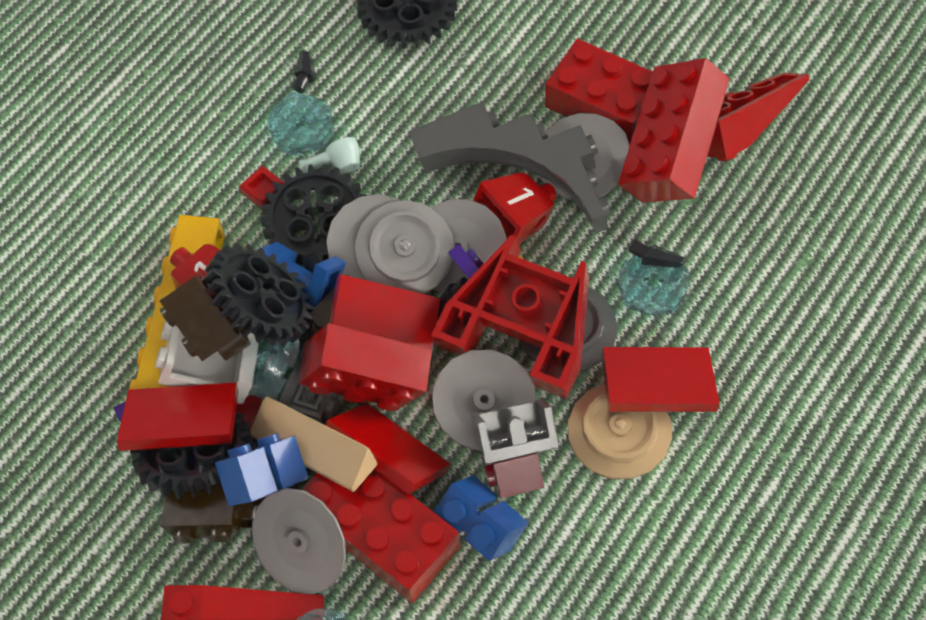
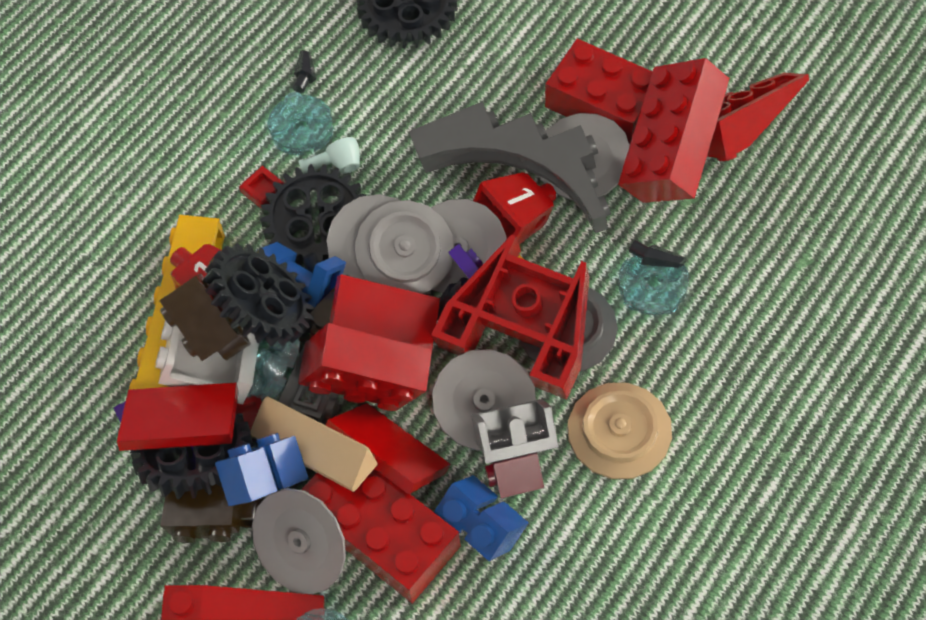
(659, 379): red tile -> none

